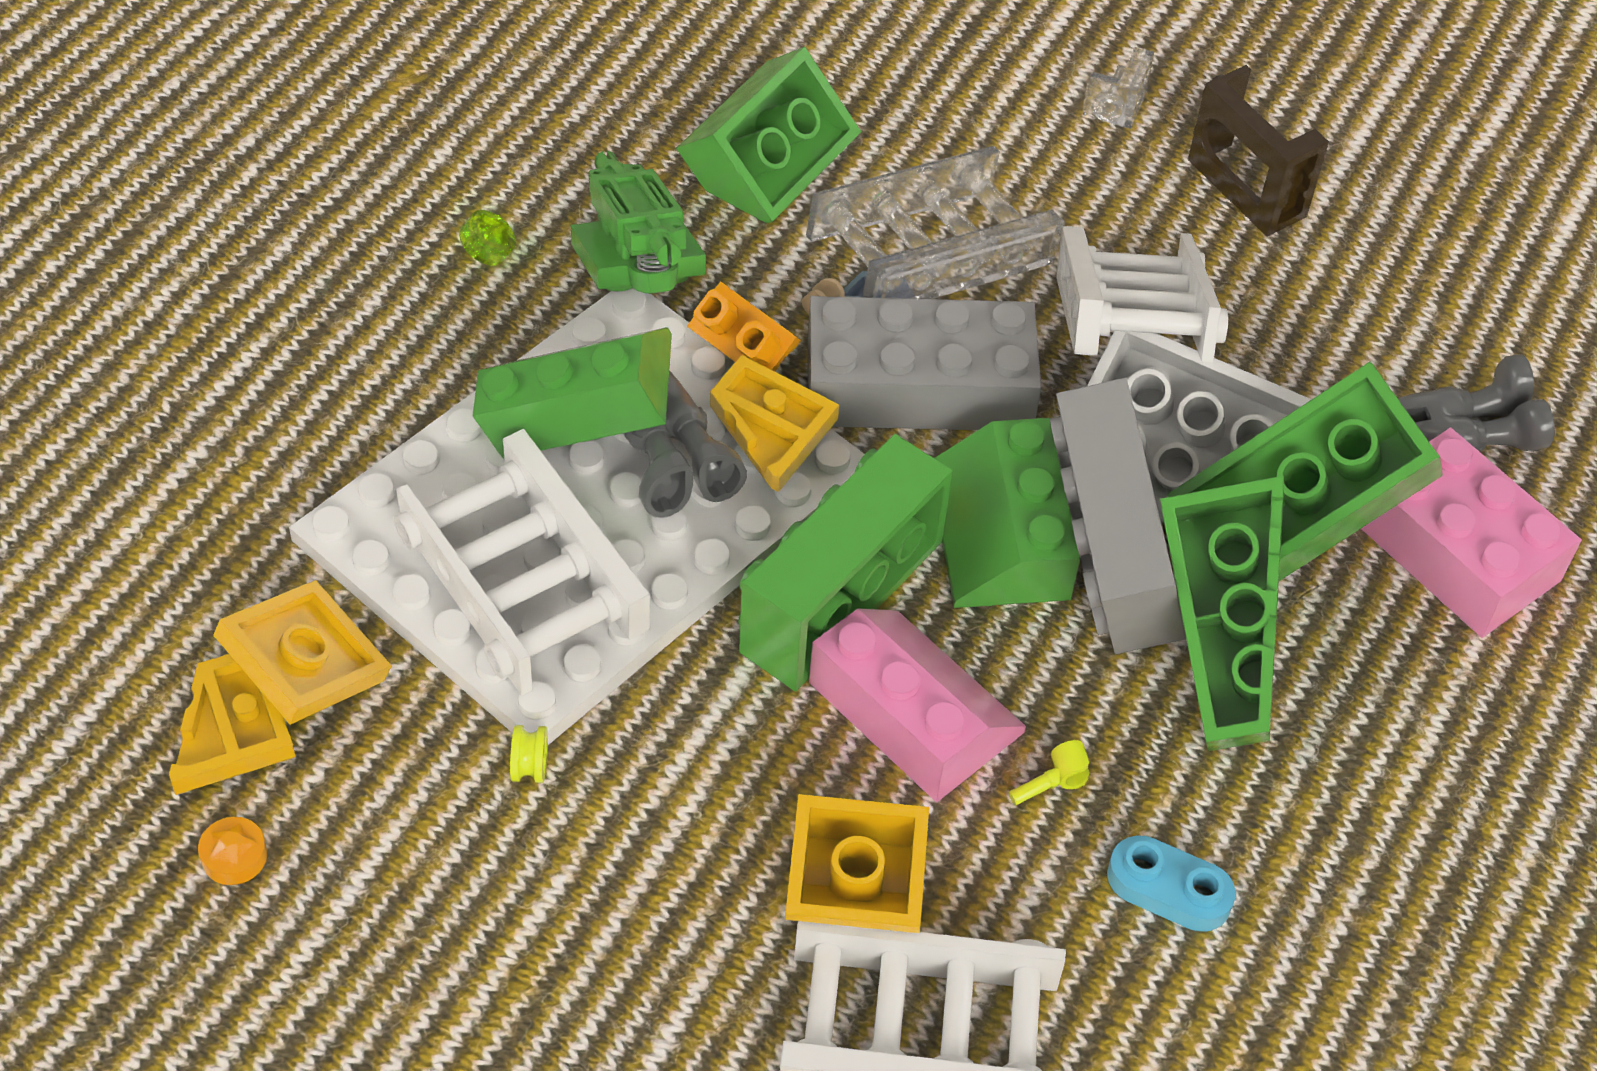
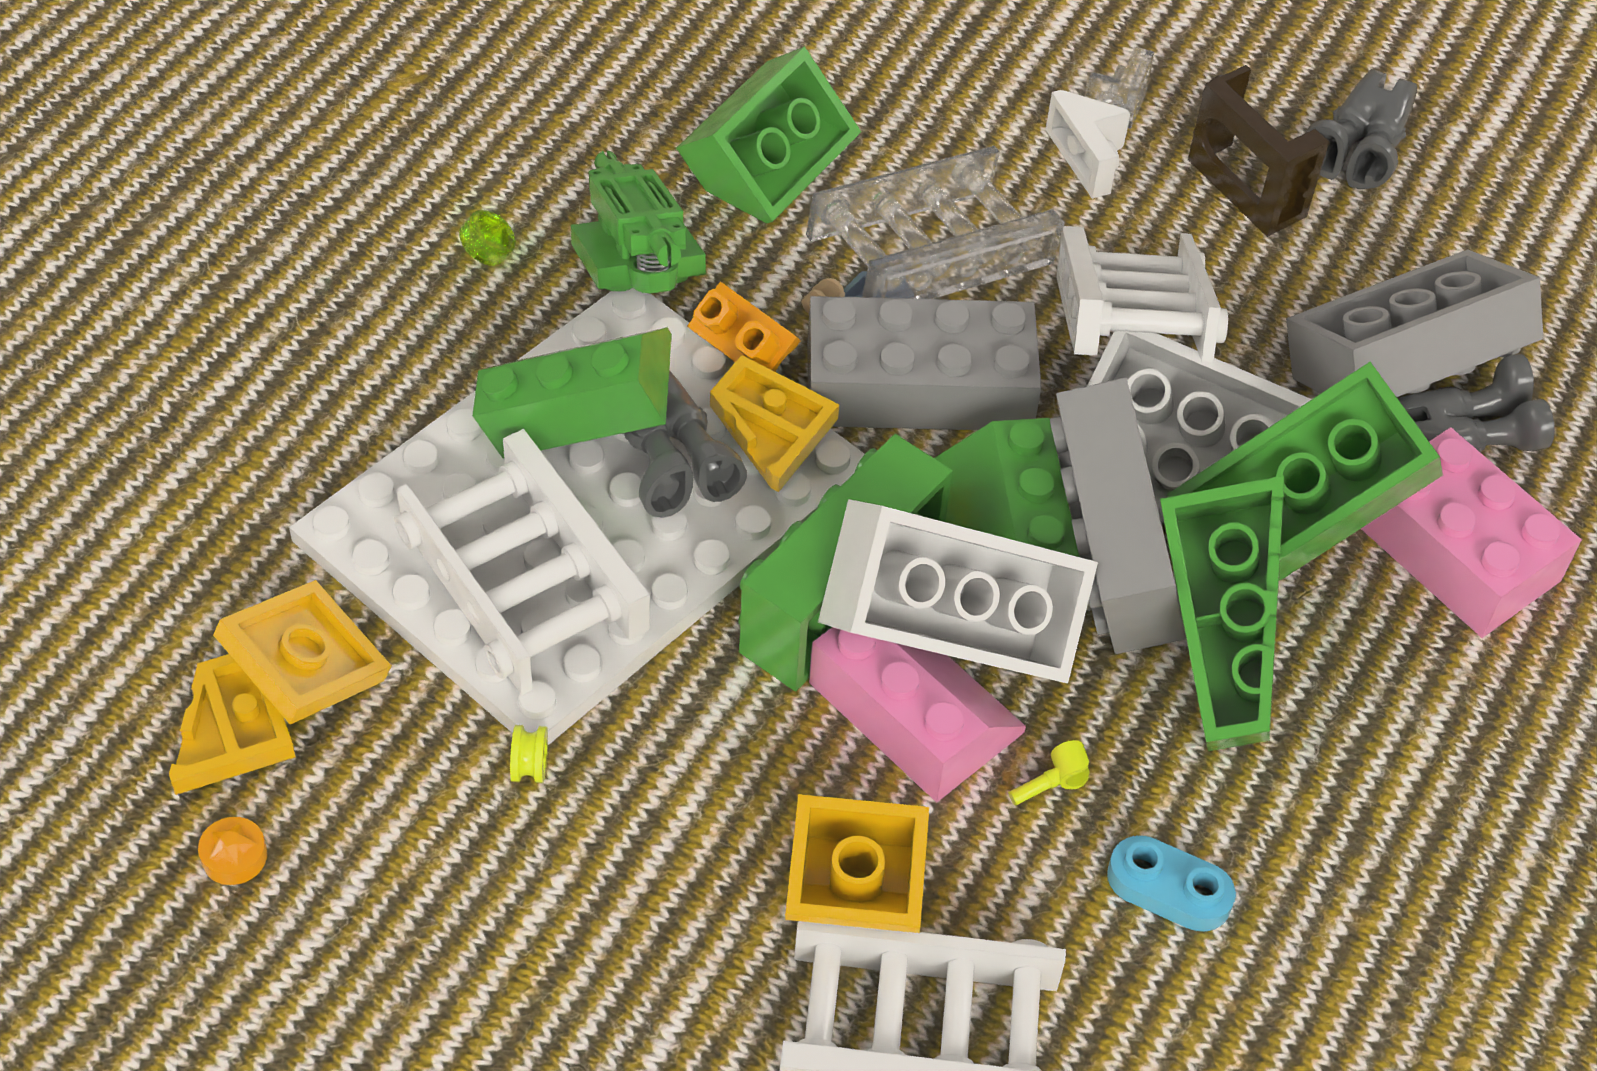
(957, 591): none -> white brick
(1088, 137): none -> white slope
(1370, 114): none -> dark grey piece
(1419, 325): none -> light grey brick

